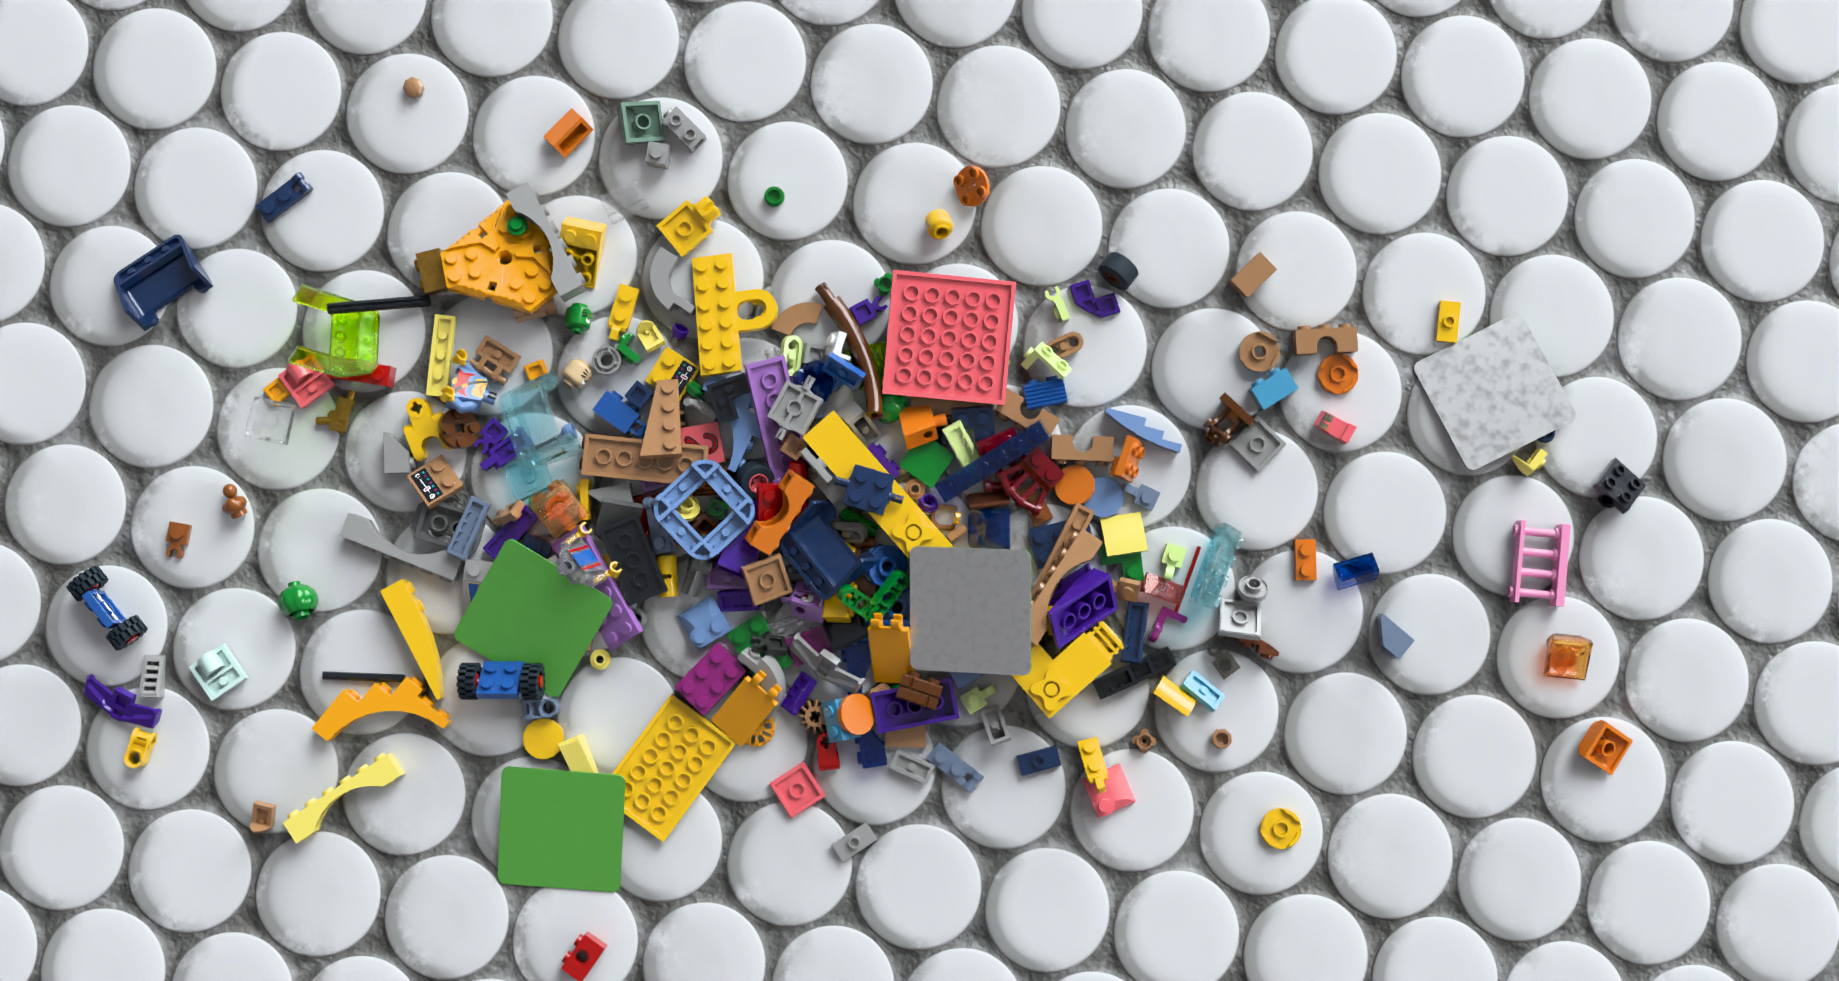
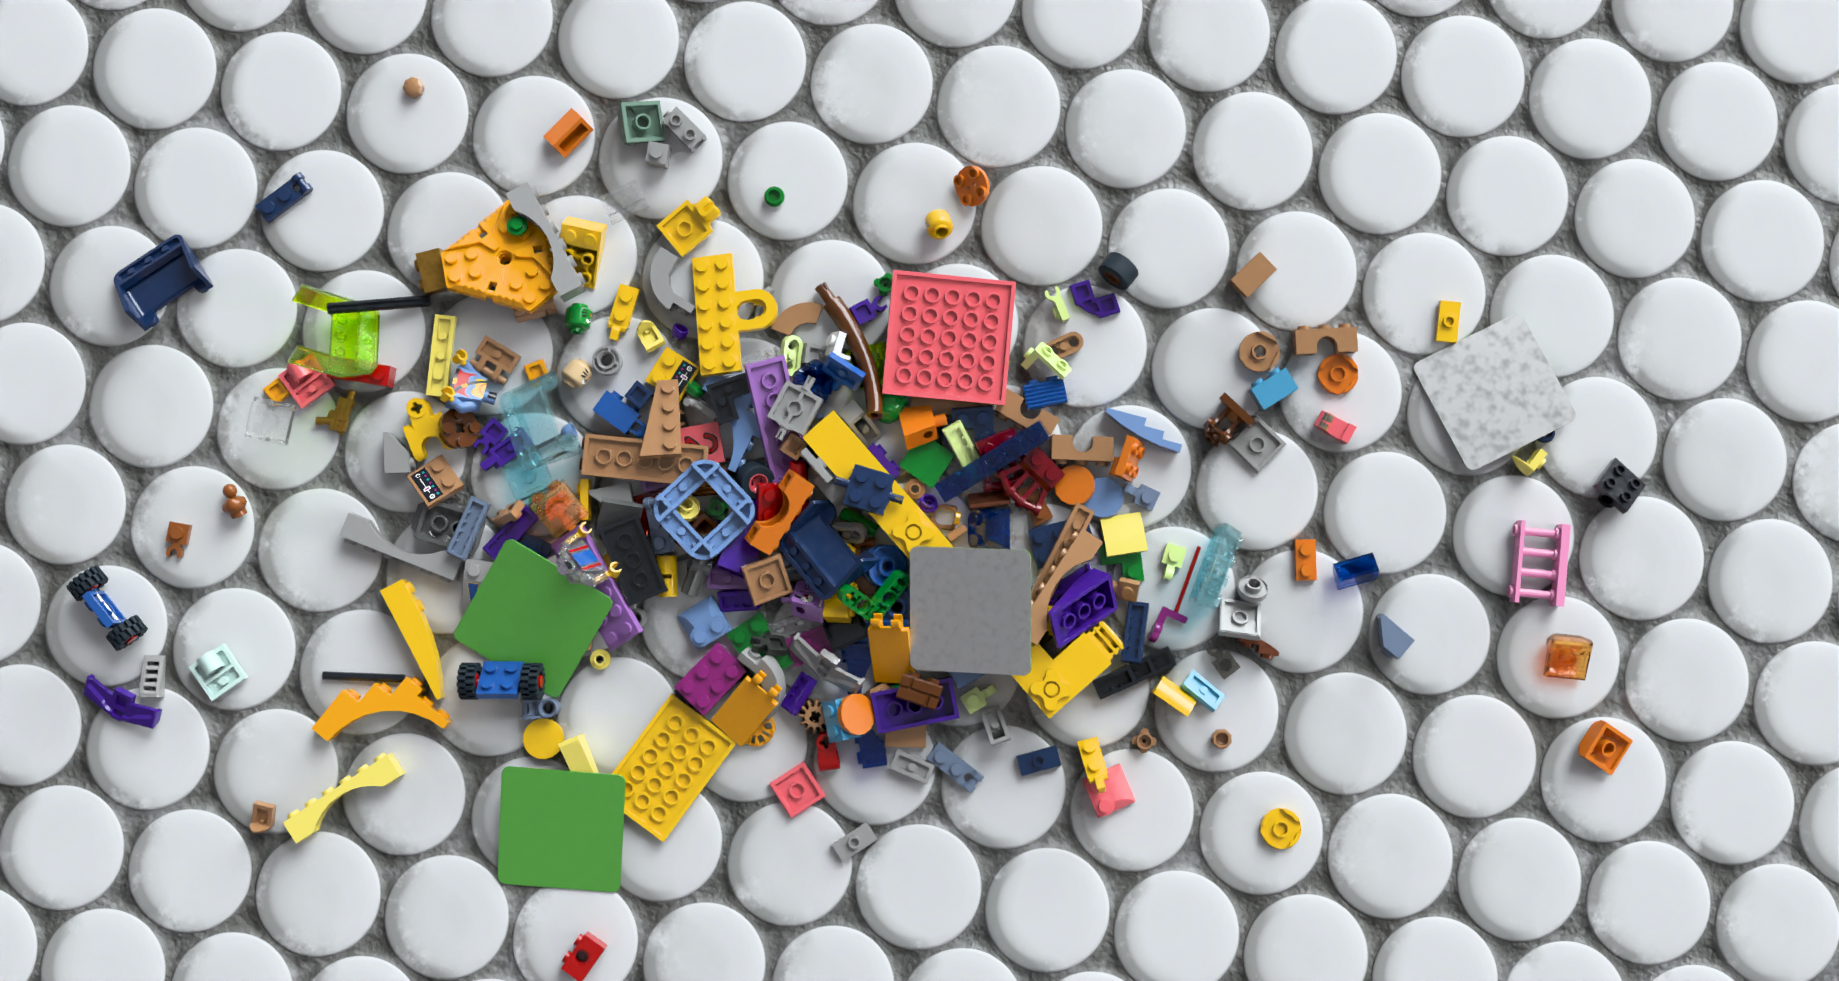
(141, 746): yellow piece -> none
(298, 600): green plant -> none
(629, 355): green bracket -> none
(1162, 588): clear red slope -> none

